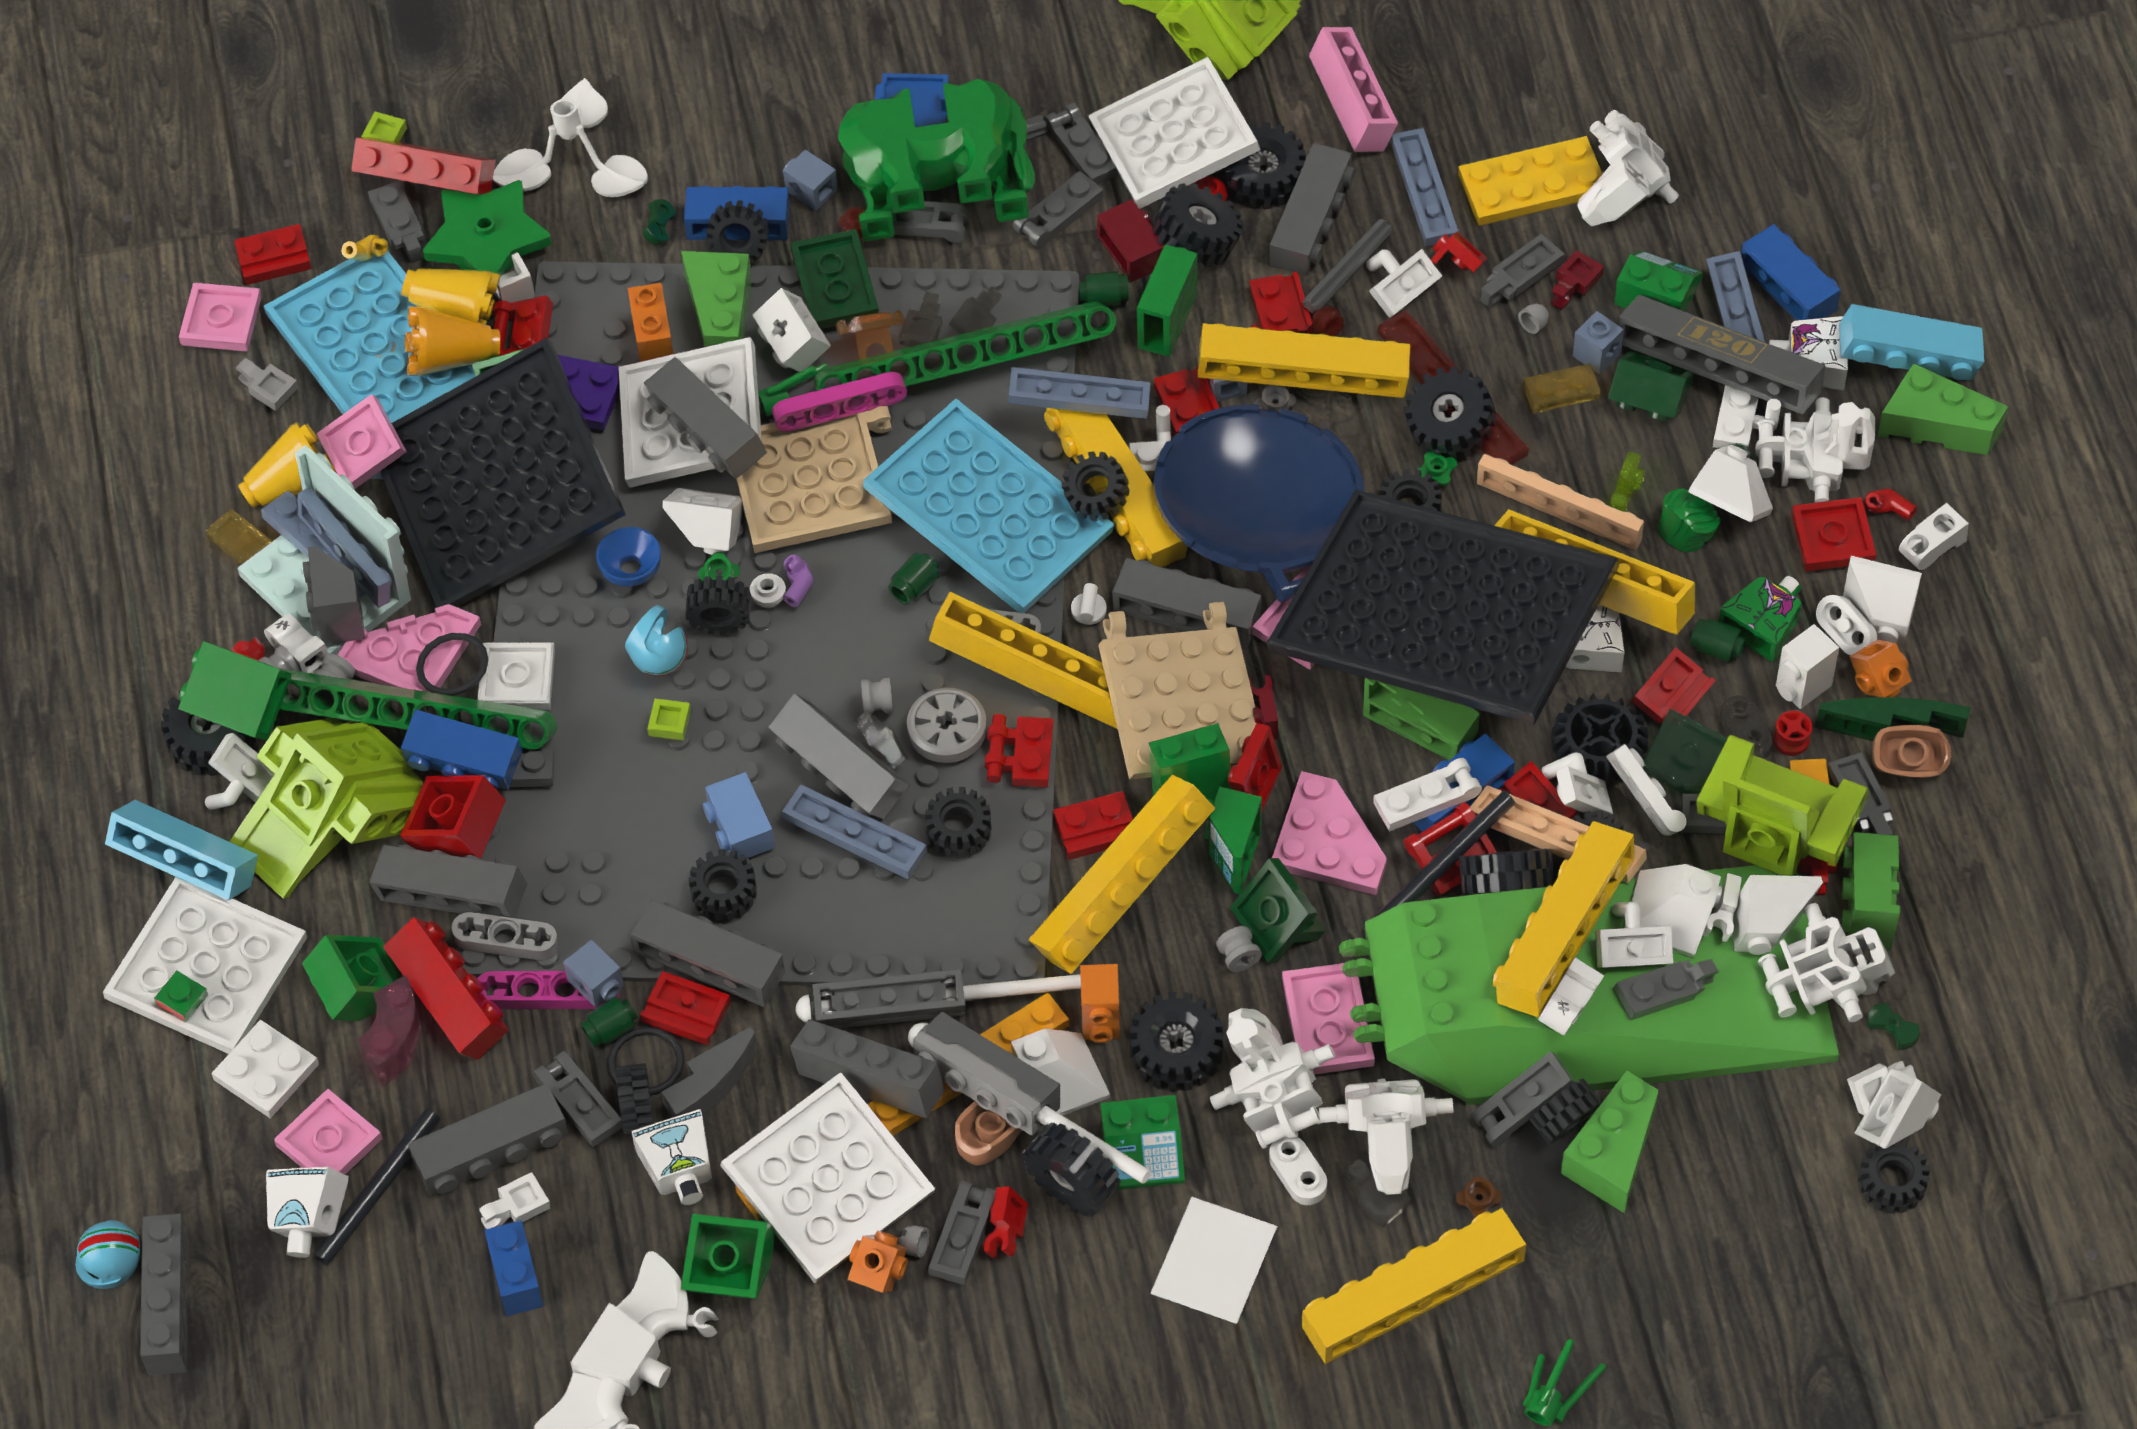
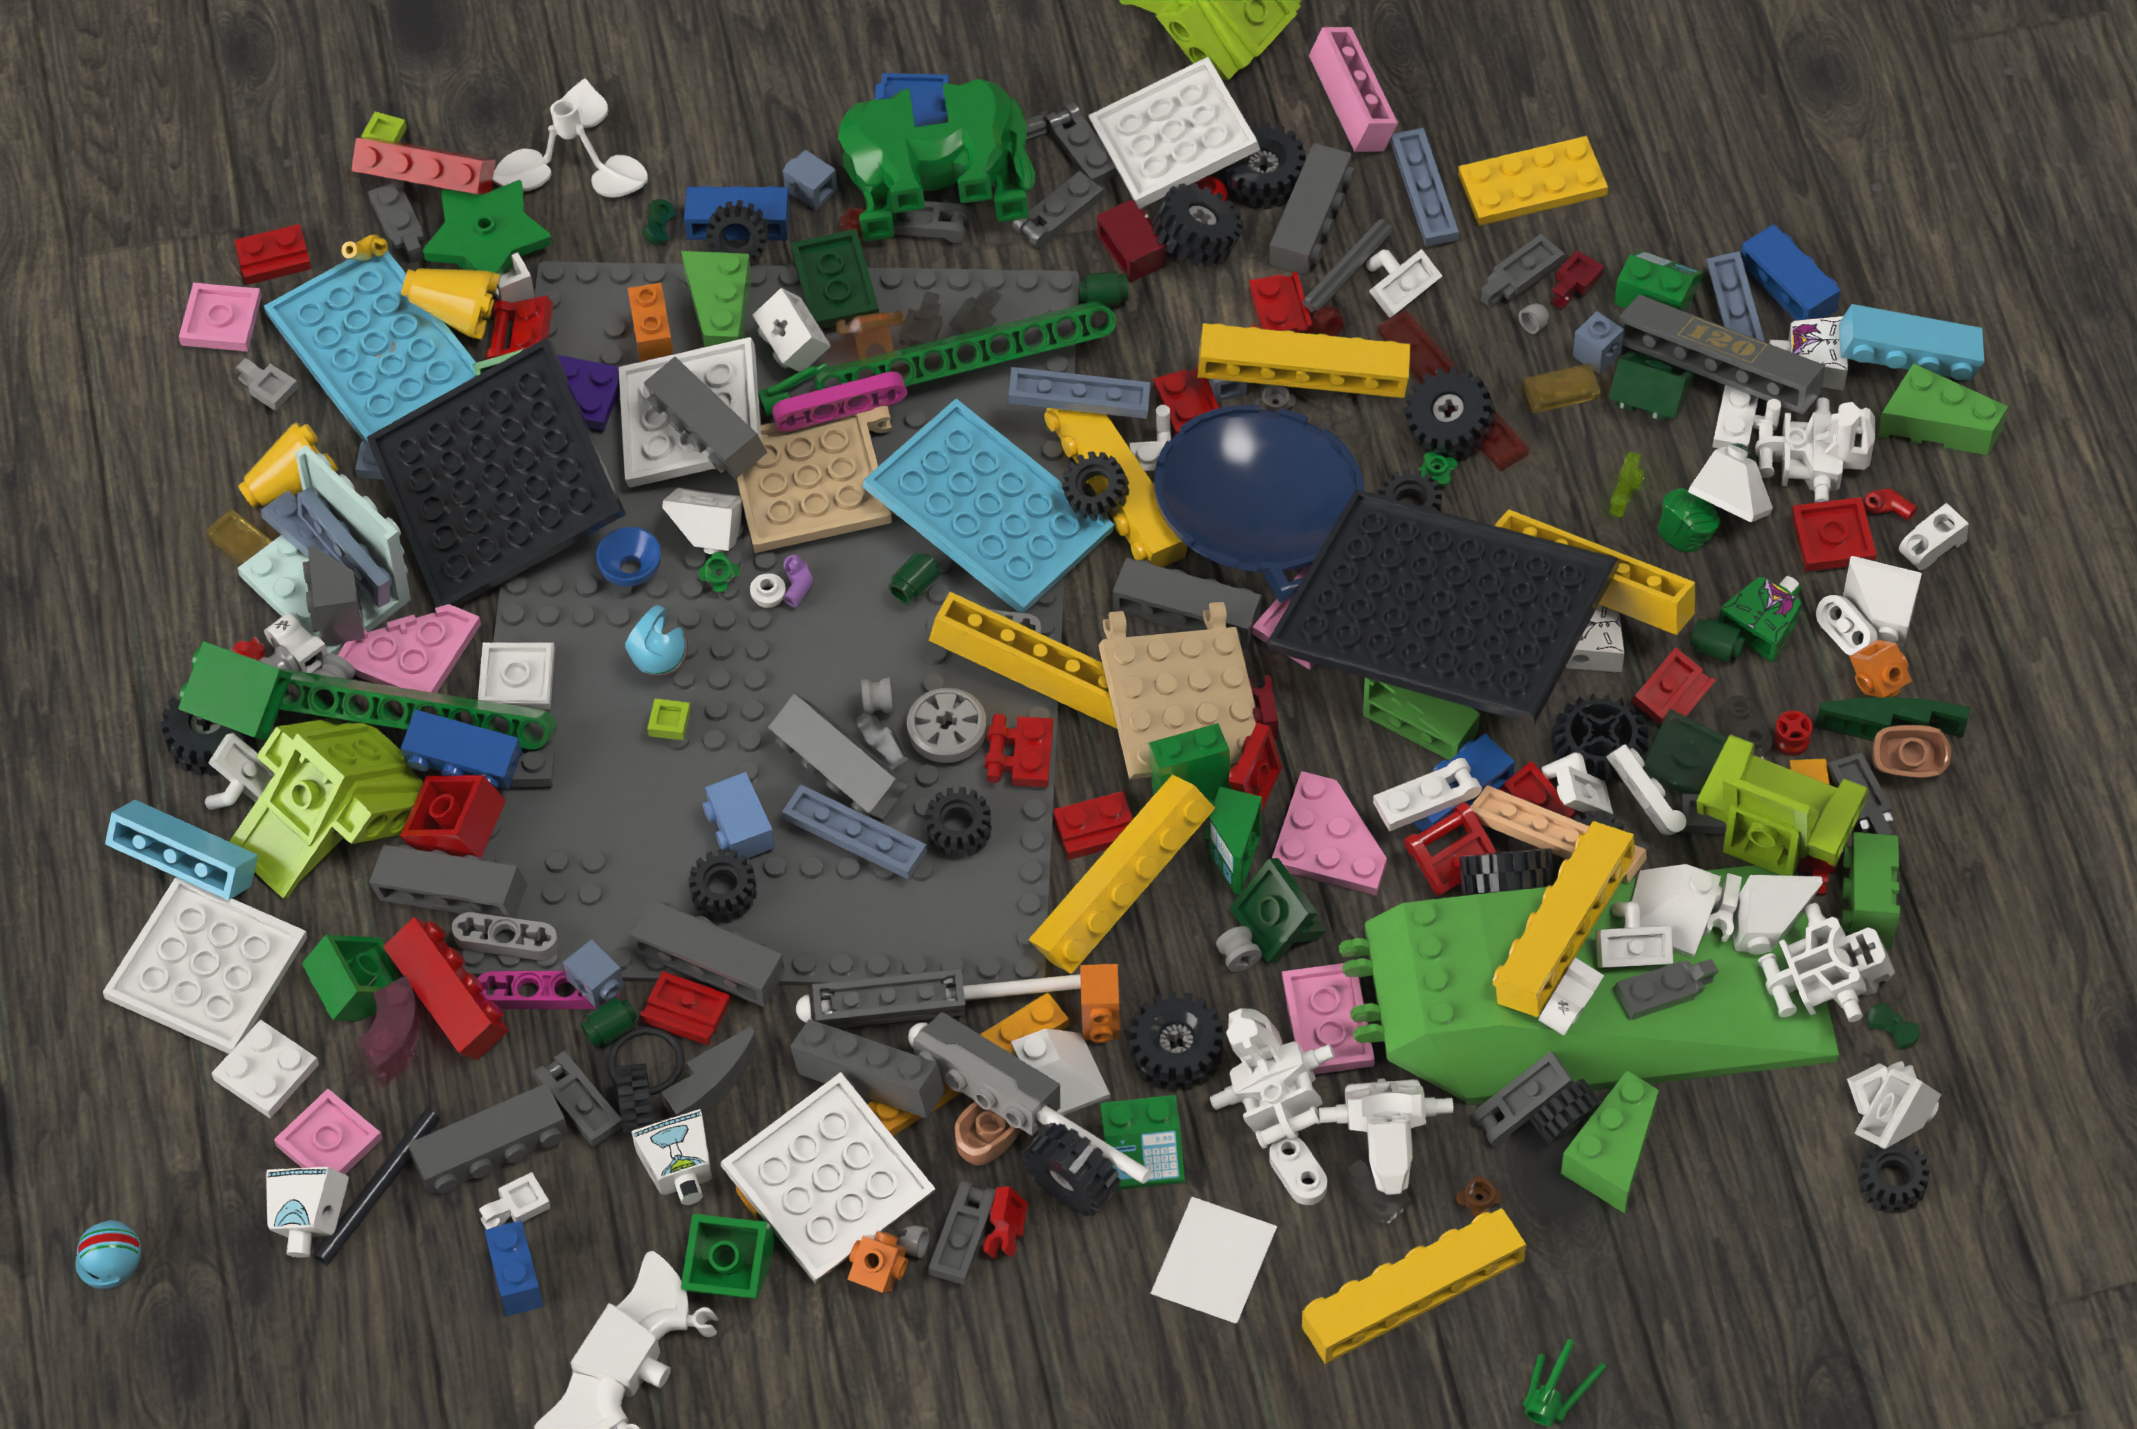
(164, 1294): dark grey brick -> none
(181, 996): green plate -> none
(361, 441): bright pink plate -> none
(445, 638): black piece -> none
(446, 341): light orange cone -> none
(718, 605): black tyre -> none
(1089, 606): white plate -> none
(1167, 300): green brick -> none
(1452, 851): black piece -> none
(1464, 253): red bracket -> none
(1560, 501): light nougat plate -> none
(1633, 172): white piece -> none
(1806, 667): white brick -> none

